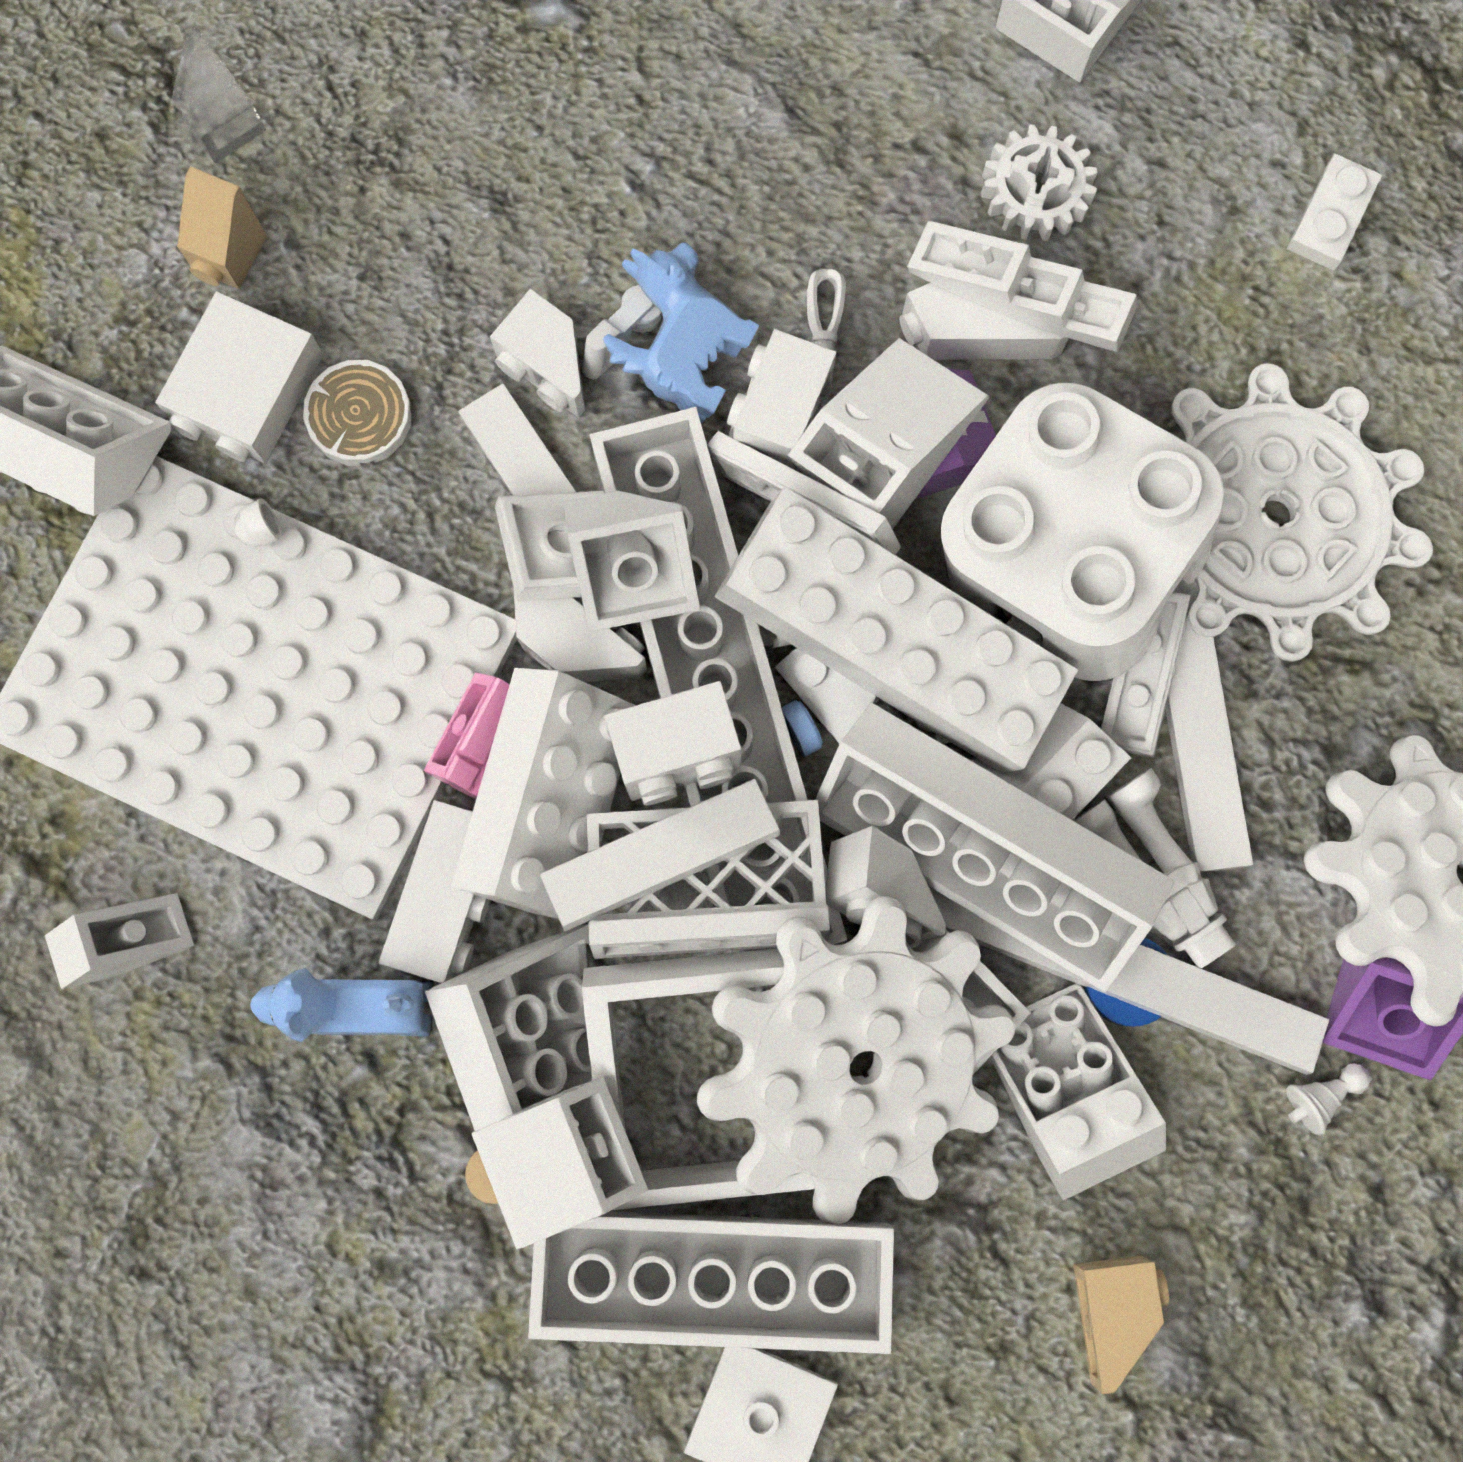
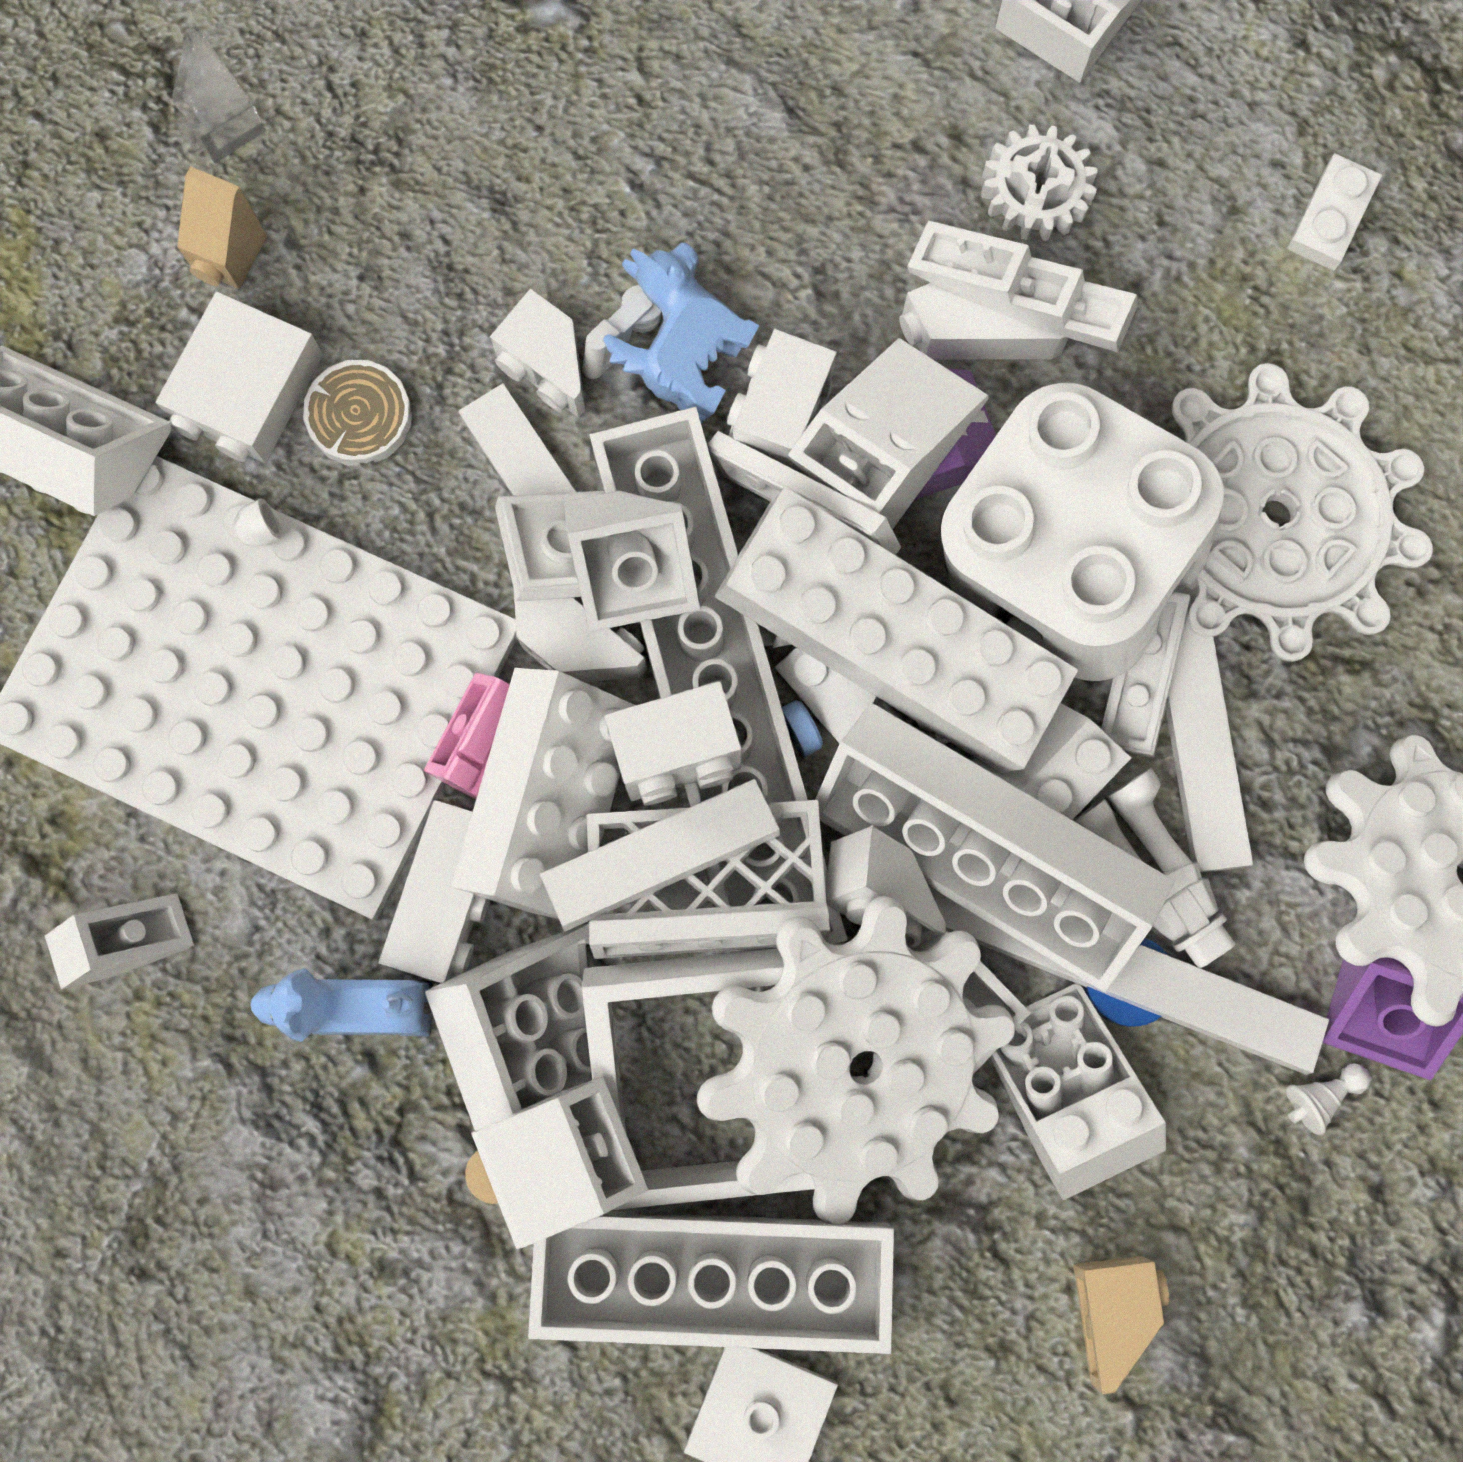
(828, 337): white piece -> none

